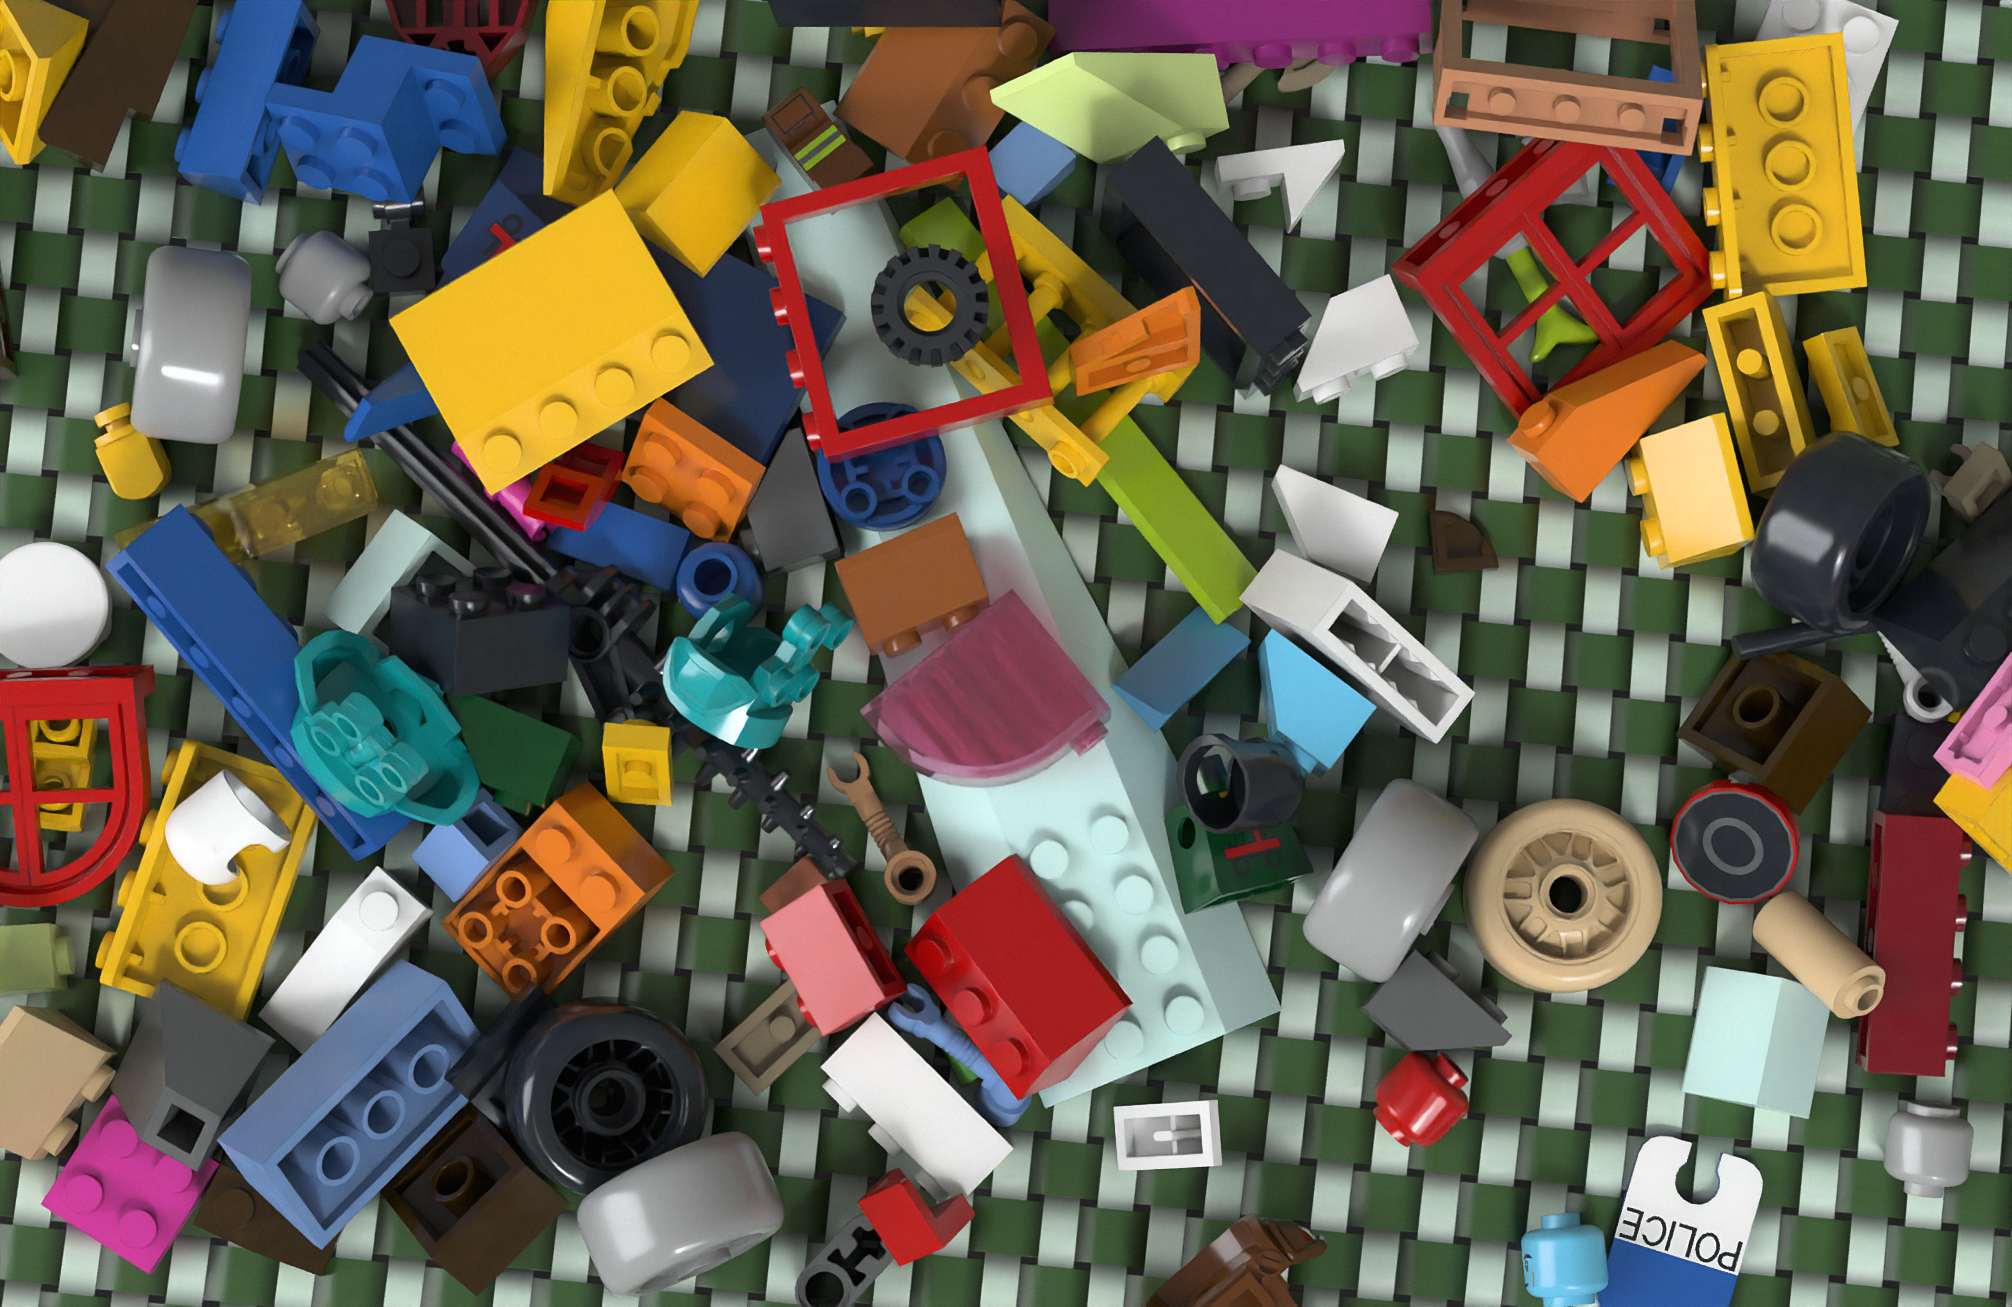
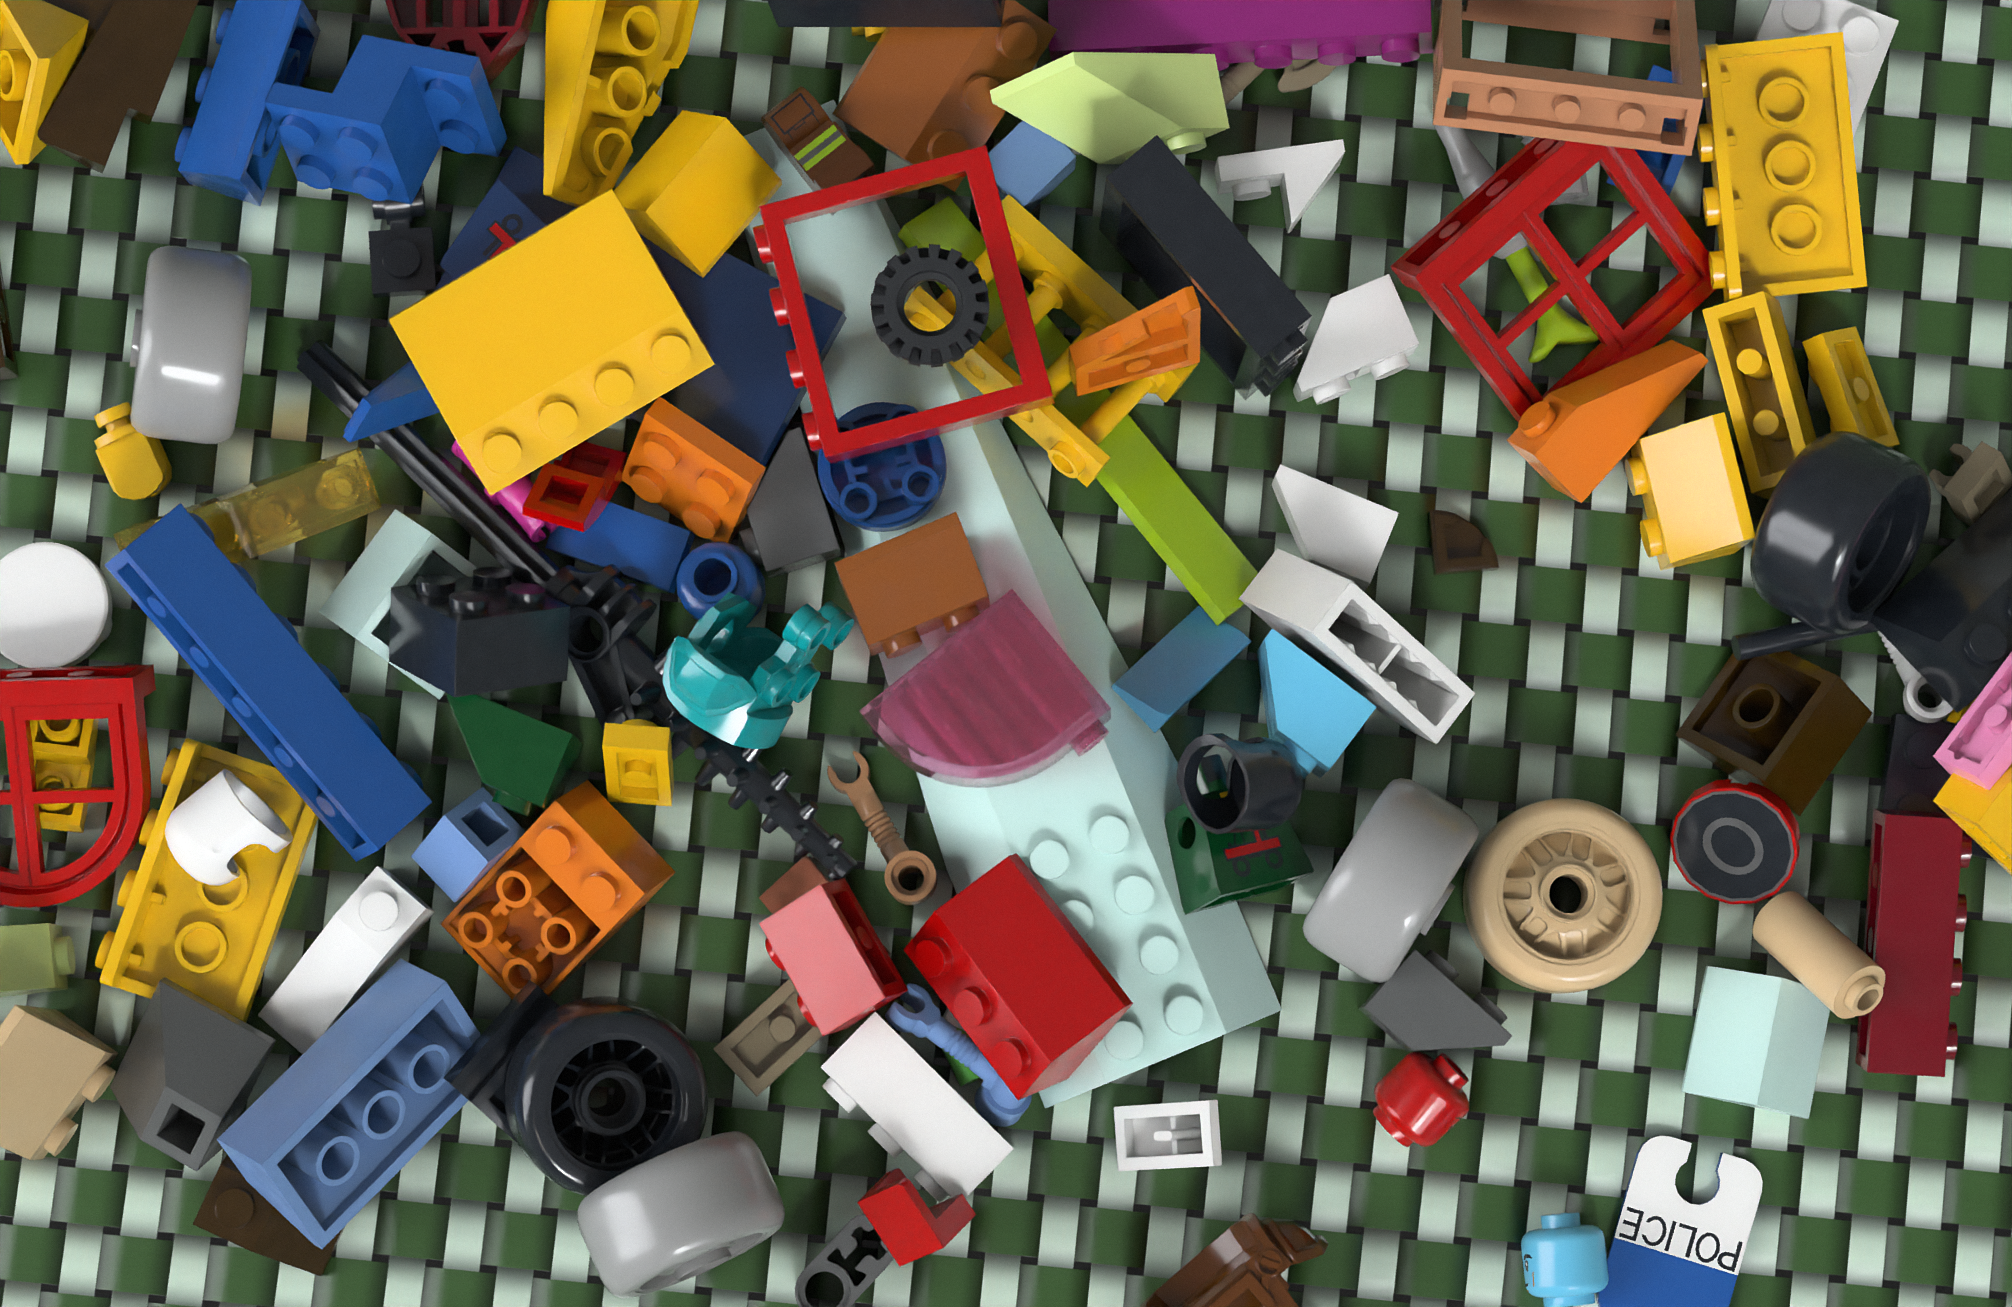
(127, 1190): dark pink plate -> none
(324, 277): light grey head -> none
(348, 750): teal piece -> none
(473, 1199): dark brown slope -> none
(1928, 1147): light grey head -> none

